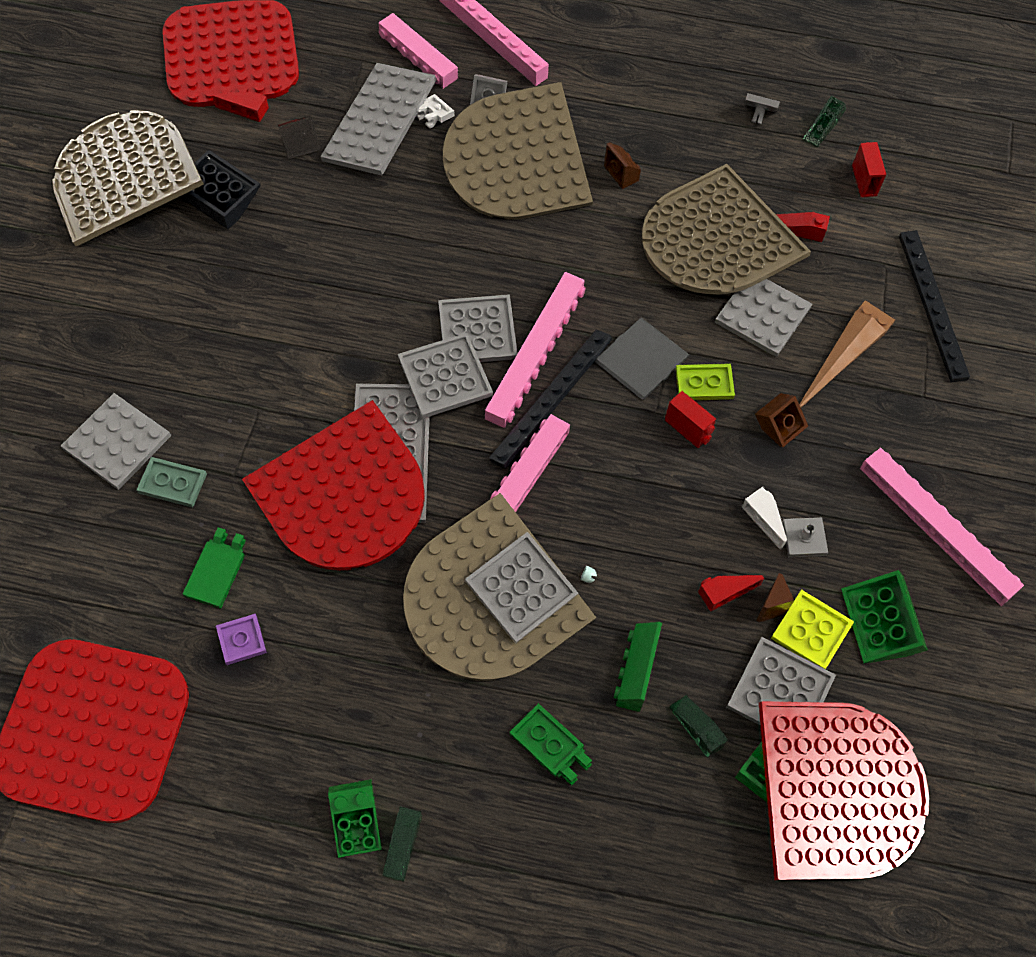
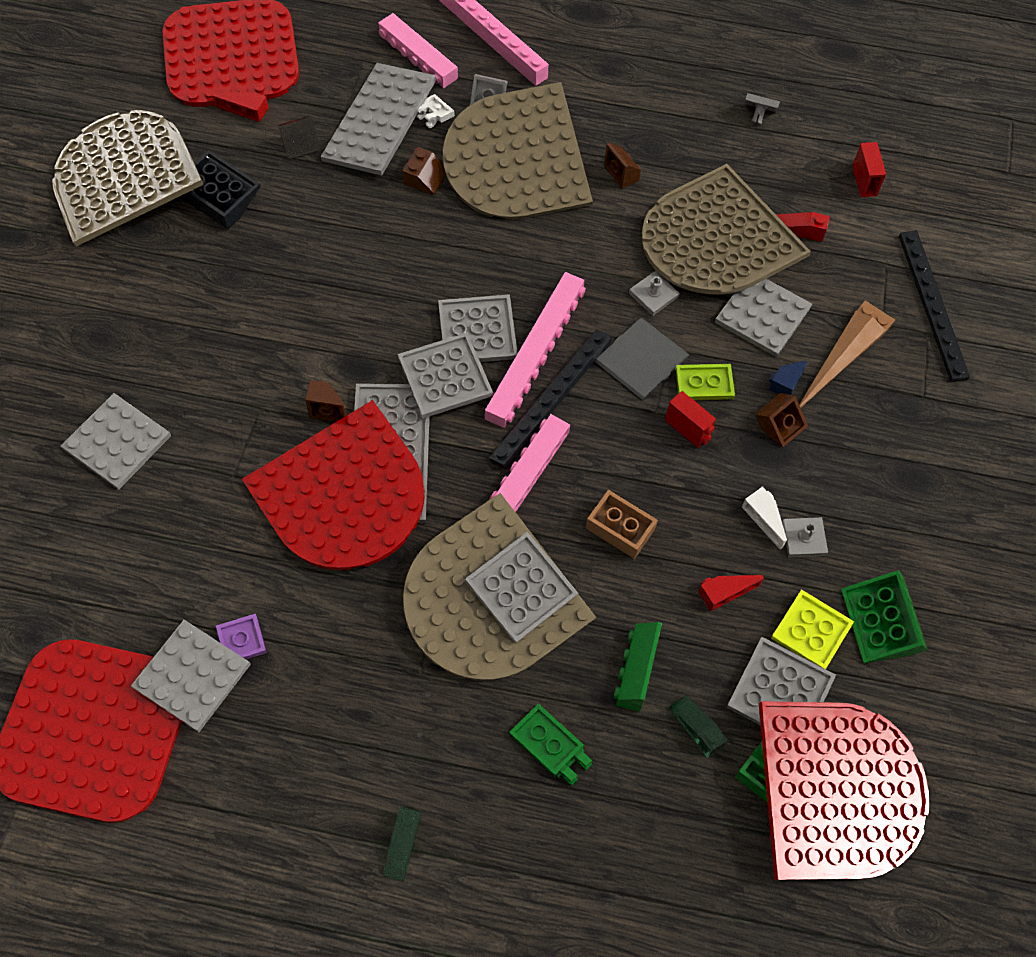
(171, 482): sand green plate -> none
(191, 675): none -> light grey plate
(215, 570): green tile -> none
(324, 402): none -> reddish brown slope
(354, 818): green slope -> none
(424, 171): none -> reddish brown slope
(587, 573): light aqua hinge -> none
(621, 524): none -> medium nougat brick
(654, 293): none -> light grey tile
(777, 601): reddish brown slope -> none
(787, 378): none -> dark blue slope
(825, 121): clear green slope -> none
(941, 527): bright pink brick -> none

